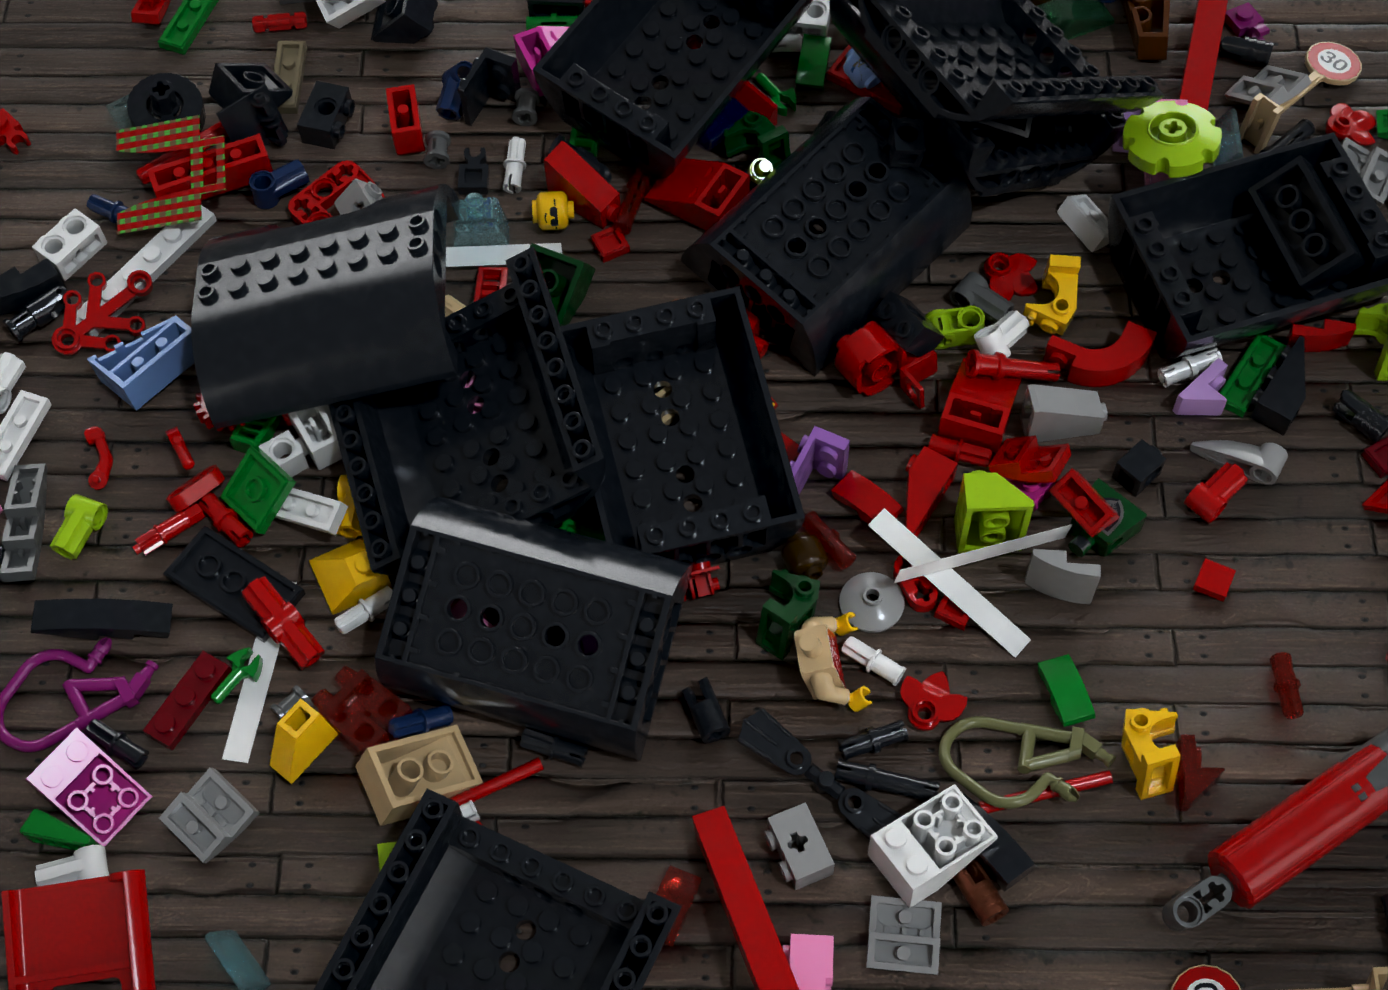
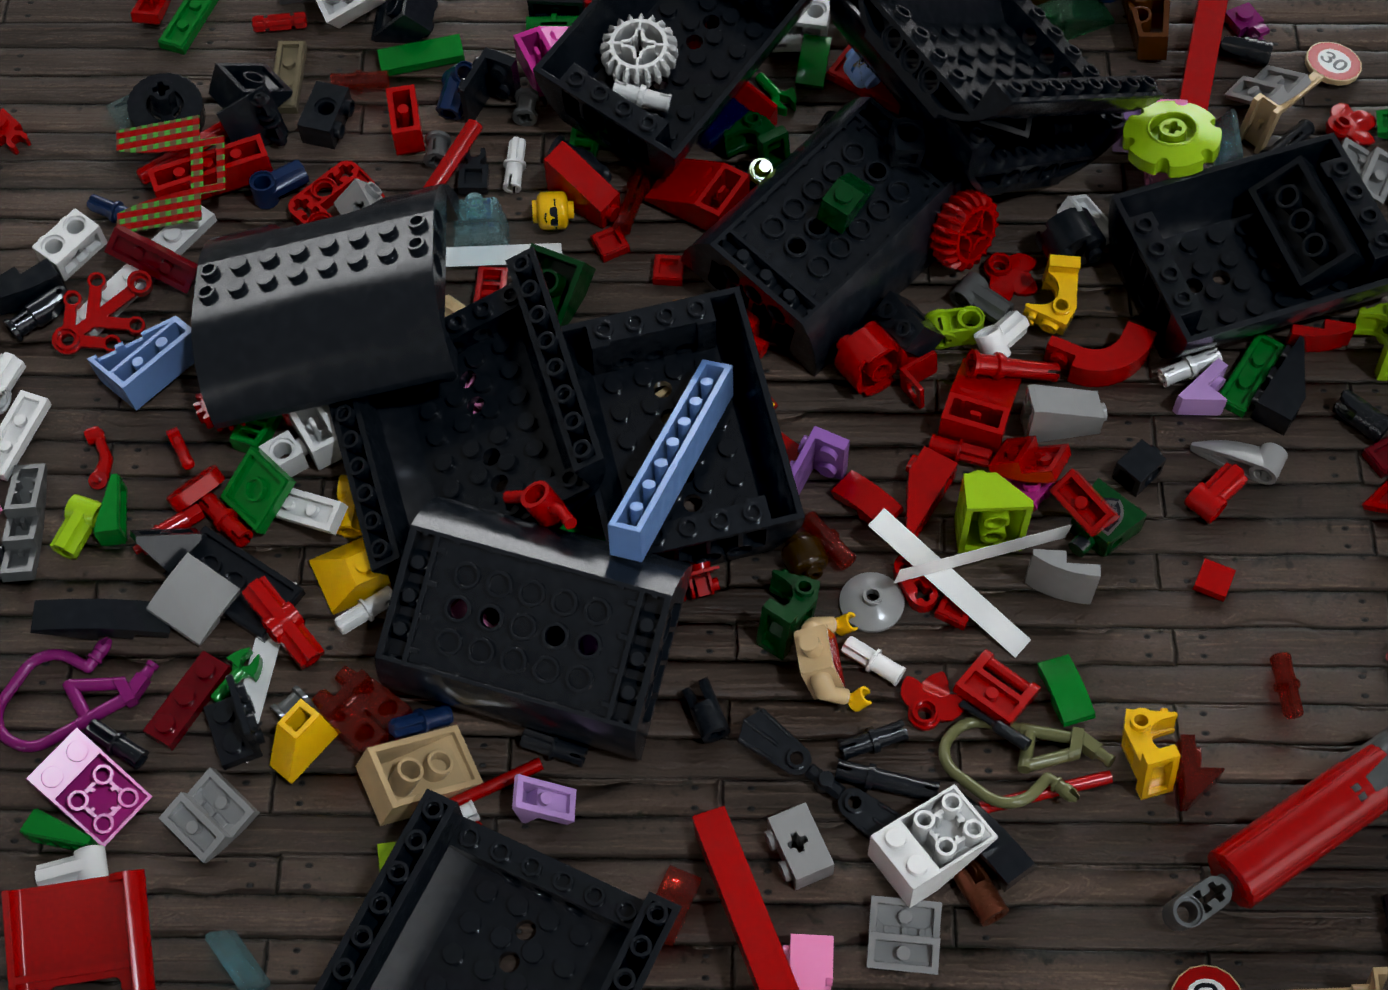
(112, 516): none -> green slope
(151, 258): none -> dark red plate
(167, 545): none -> black slope
(193, 599): none -> light grey slope
(235, 726): none -> black bracket
(361, 80): none -> clear red pin
(421, 55): none -> green tile
(455, 153): none -> red axle
(542, 504): none -> red piece
(543, 800): none -> lavender slope
(623, 43): none -> white gear
(642, 96): none -> white pin
(668, 270): none -> red tile
(670, 461): none -> medium blue brick
(844, 201): none -> dark green slope
(964, 229): none -> red gear
(991, 694): none -> red plate
(999, 727): none -> black piece
(1072, 235): none -> black brick

